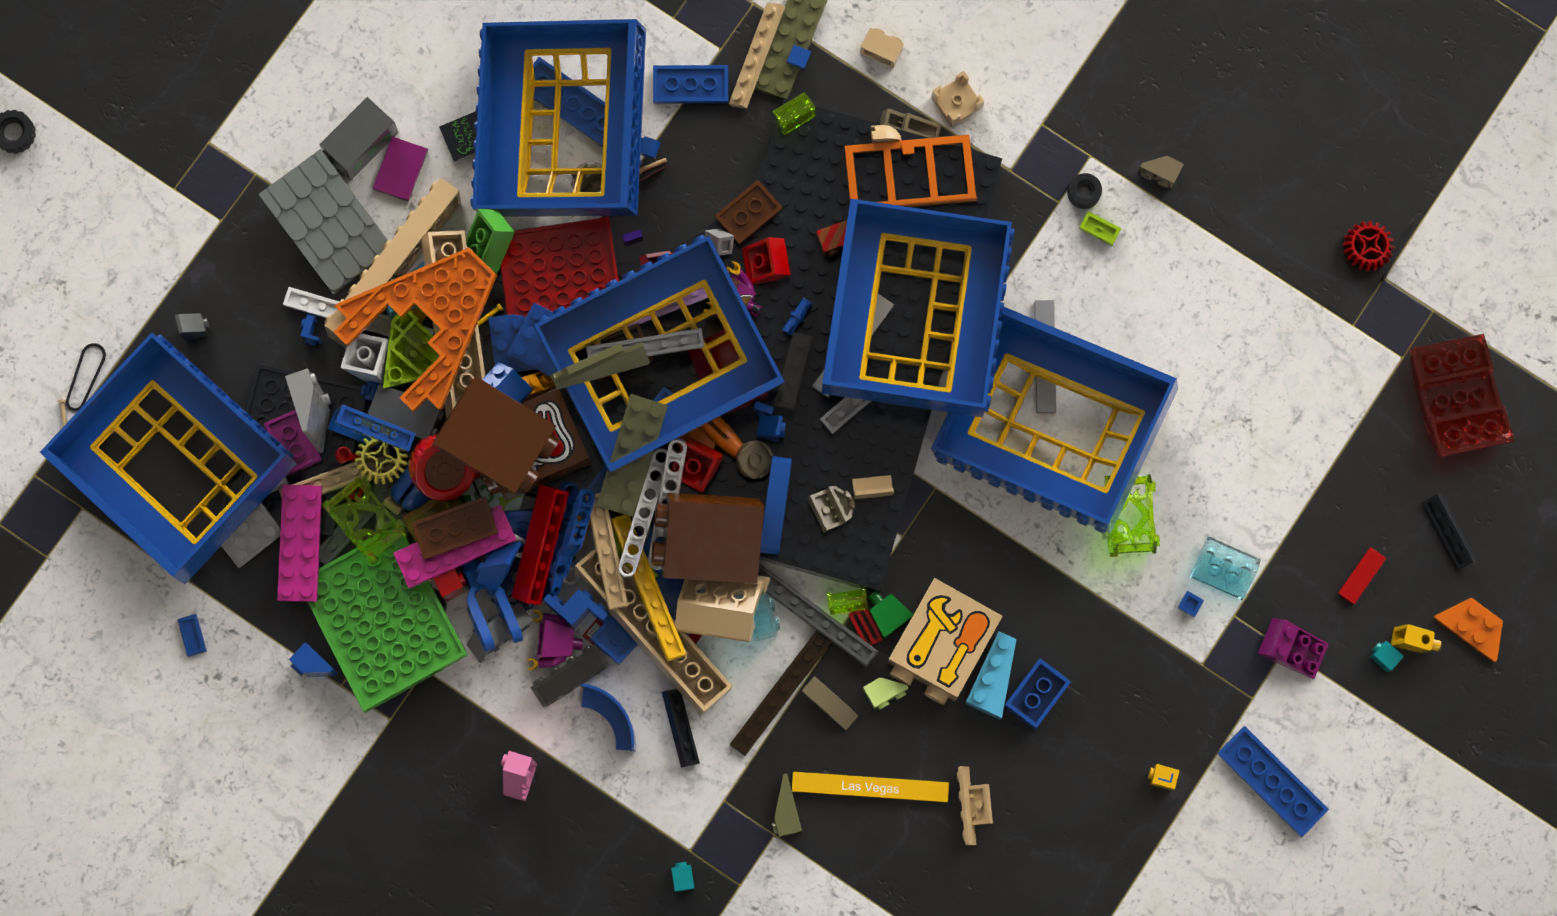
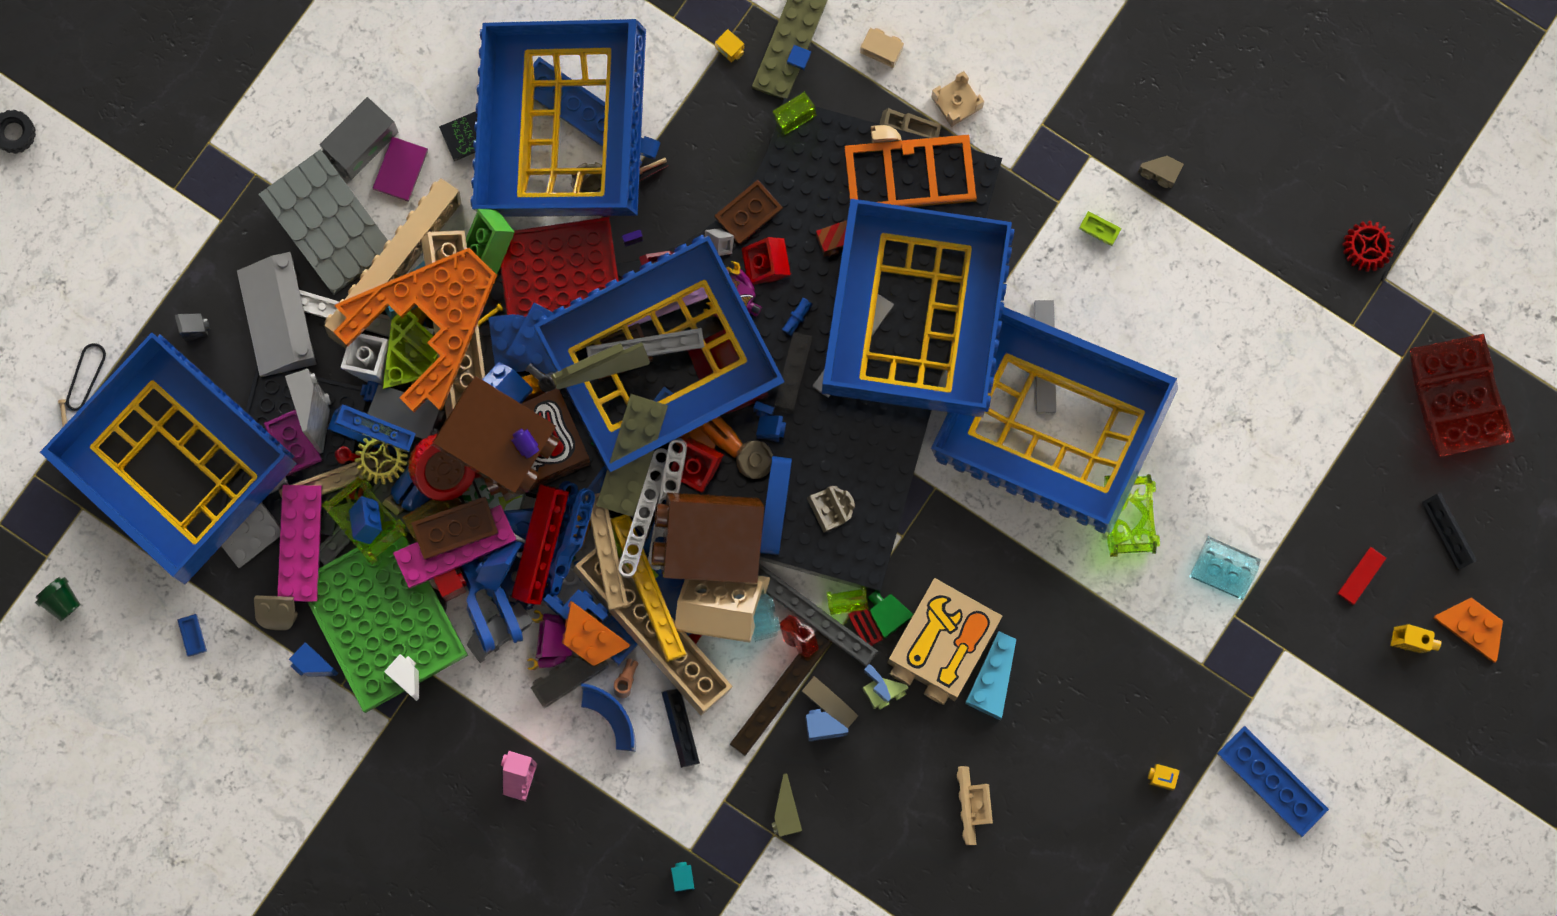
(58, 599): none -> dark green piece
(275, 612): none -> dark tan slope
(276, 315): none -> light grey slope
(307, 327): blue bracket -> none
(365, 520): none -> blue brick
(405, 675): none -> white slope
(525, 443): none -> dark purple brick
(545, 381): none -> dark grey bar
(590, 637): none -> orange wing
(625, 678): none -> nougat pin
(690, 84): blue plate -> none
(730, 46): none -> yellow brick
(756, 55): tan plate -> none
(798, 636): none -> clear red brick
(823, 726): none -> medium blue slope
(842, 413): light grey plate -> none
(870, 787): yellow tile -> none
(872, 487): tan panel -> none
(881, 688): none -> medium blue slope
(1037, 694): blue brick -> none
(1089, 181): black tyre -> none
(1190, 604): blue plate -> none
(1293, 647): magenta slope -> none
(1386, 656): teal brick -> none

